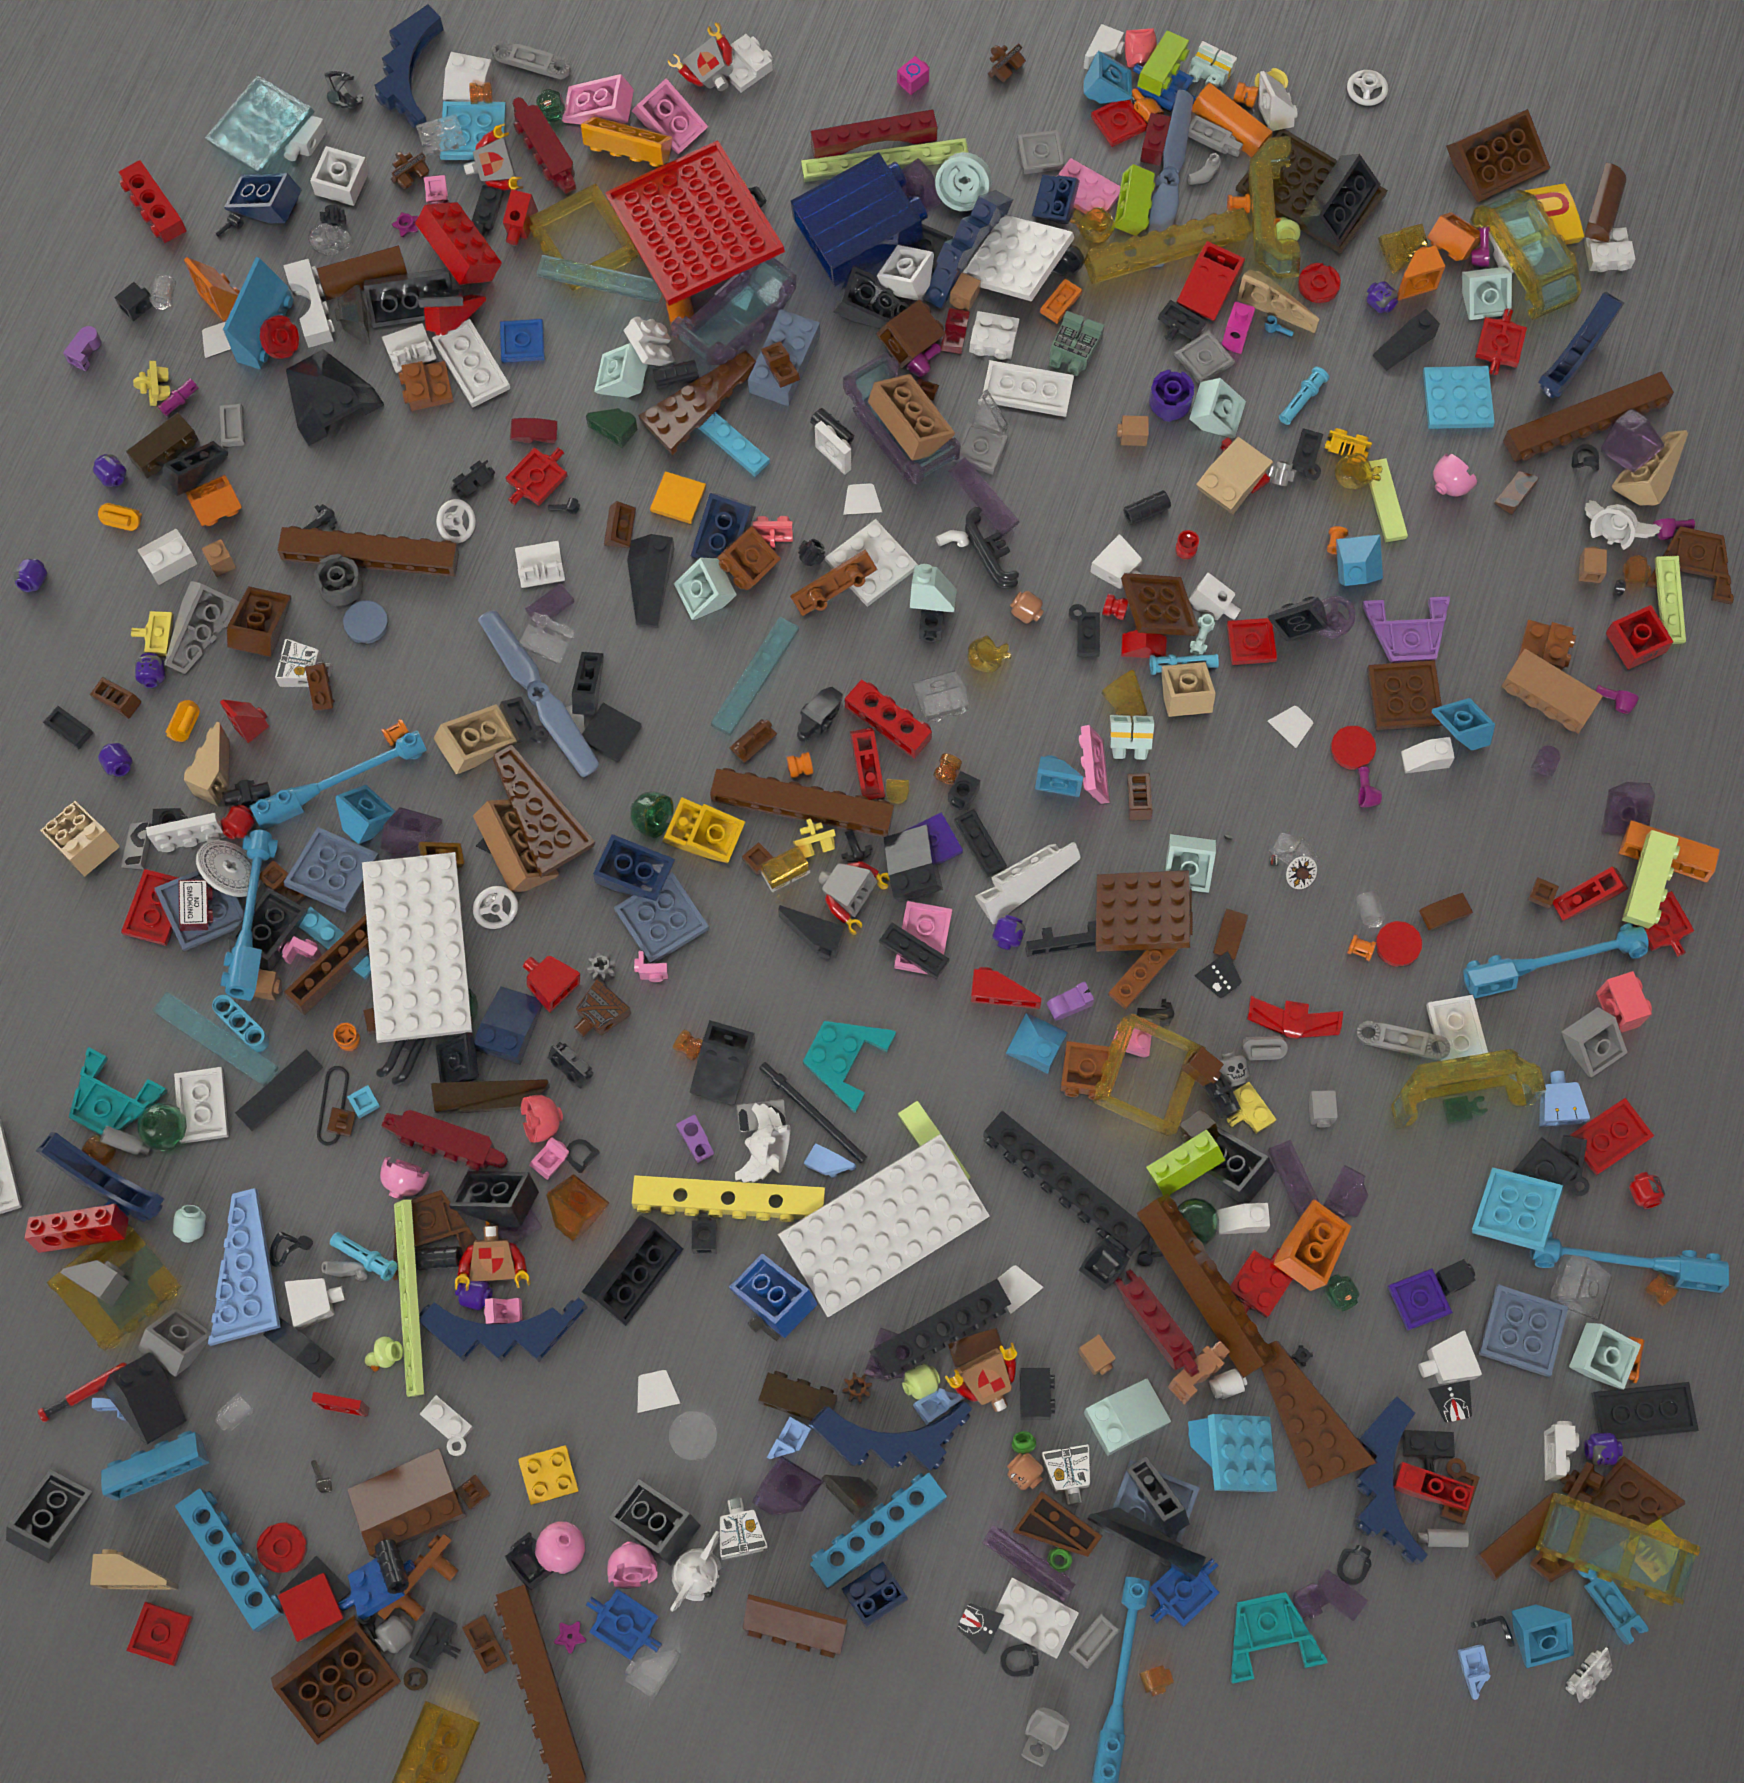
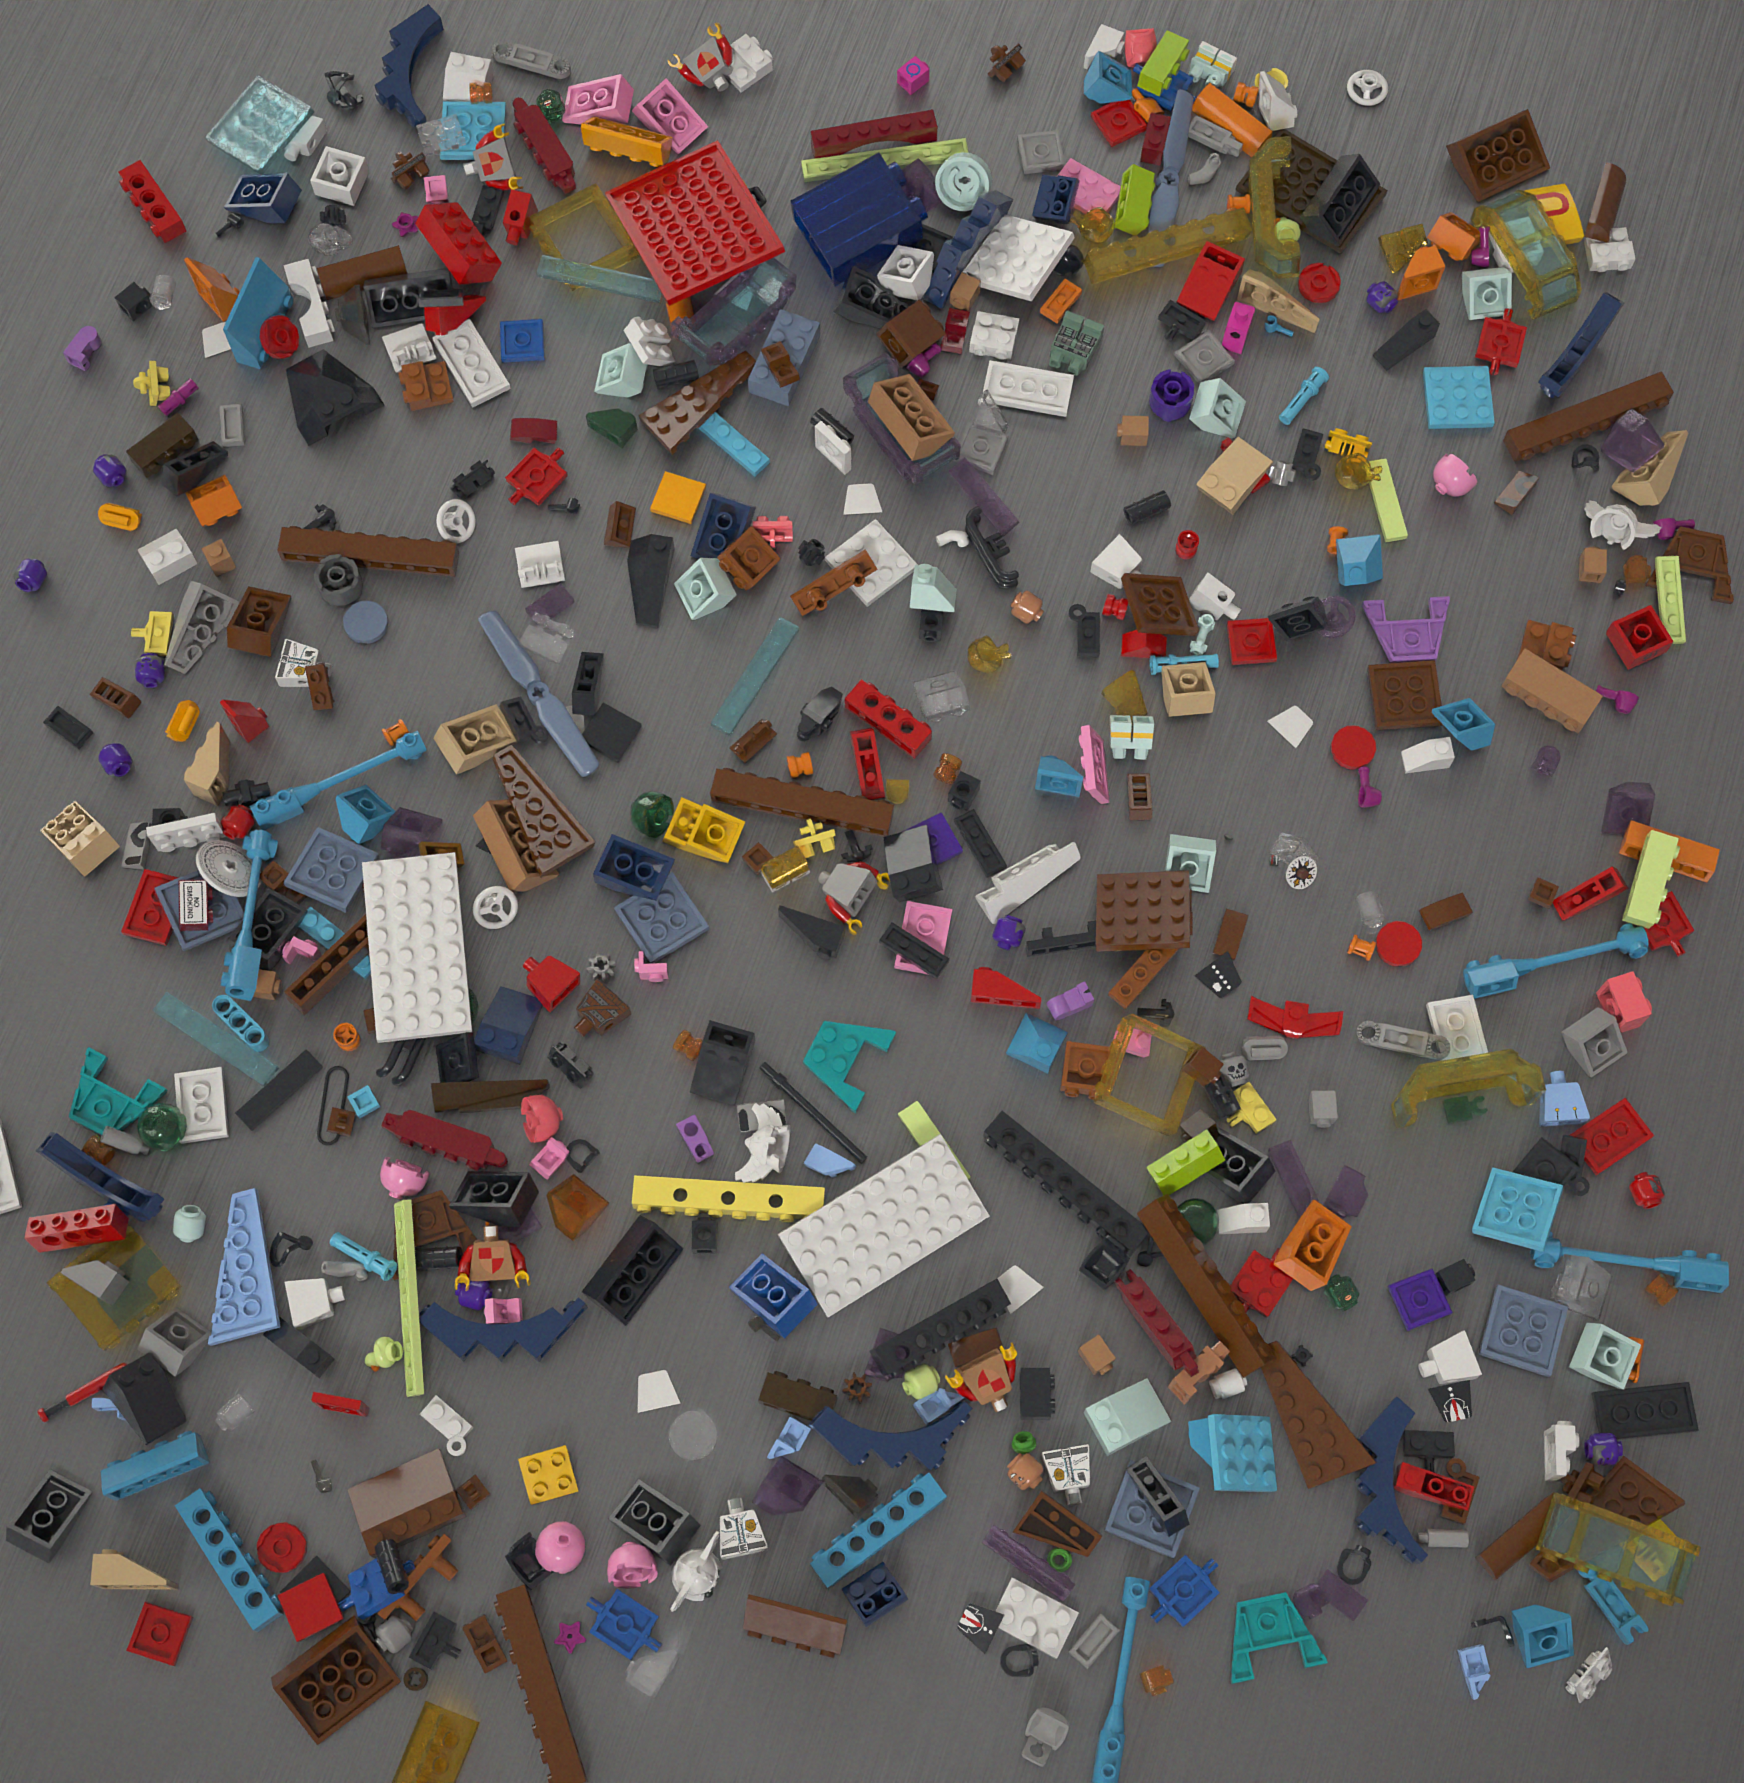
(1149, 1540): black wedge -> none

